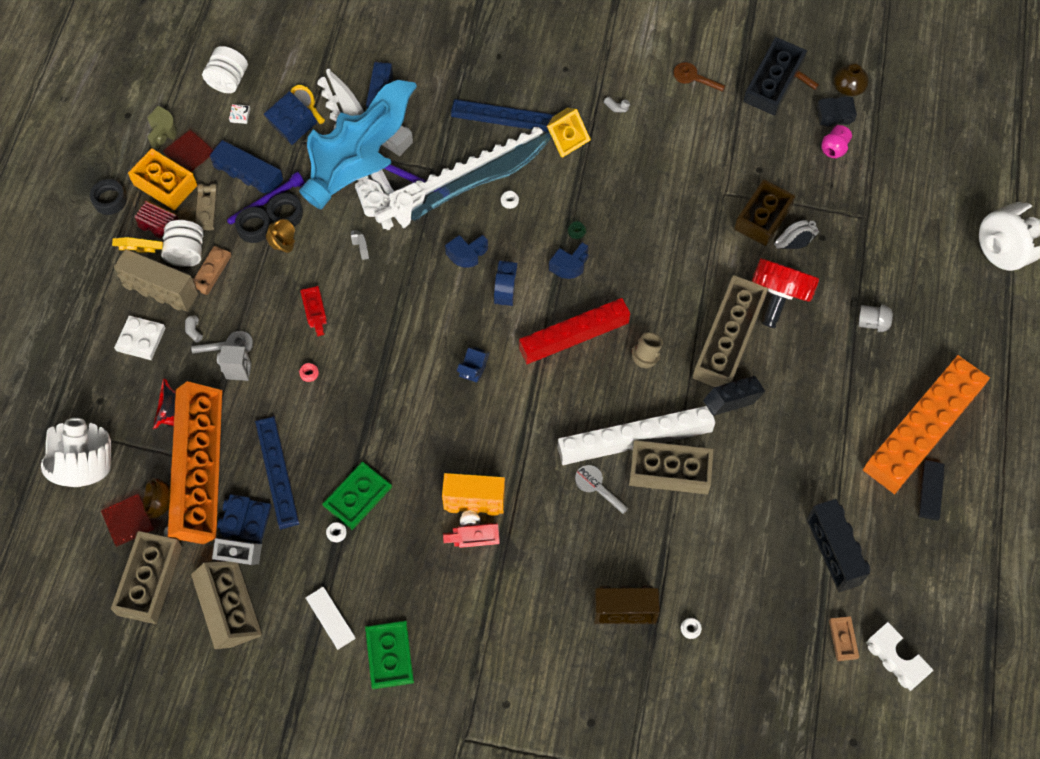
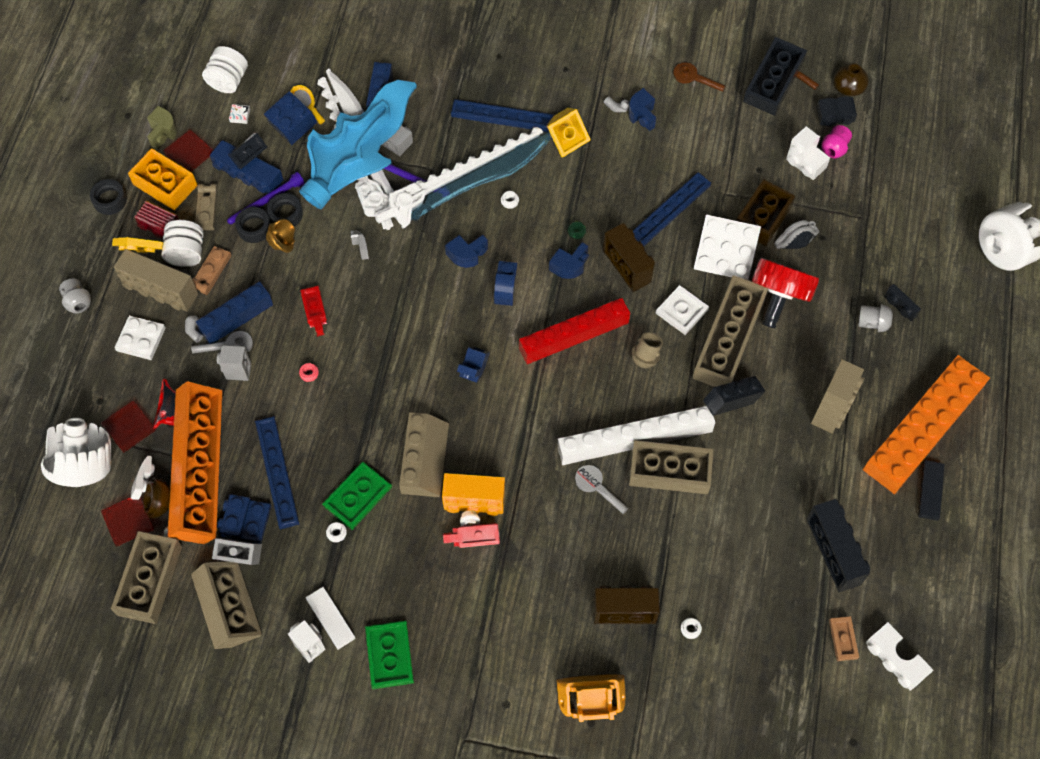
(74, 296): none -> light grey piece
(128, 426): none -> clear red tile
(142, 477): none -> white slope
(234, 313): none -> dark blue brick
(247, 151): none -> black plate
(306, 640): none -> white brick
(424, 455): none -> dark tan slope
(592, 696): none -> light orange piece
(628, 257): none -> dark brown brick
(640, 108): none -> dark blue brick
(671, 208): none -> dark blue tile
(682, 310): none -> white plate
(727, 247): none -> white plate
(805, 154): none -> white brick
(839, 397): none -> dark tan brick
(902, 302): none -> black plate

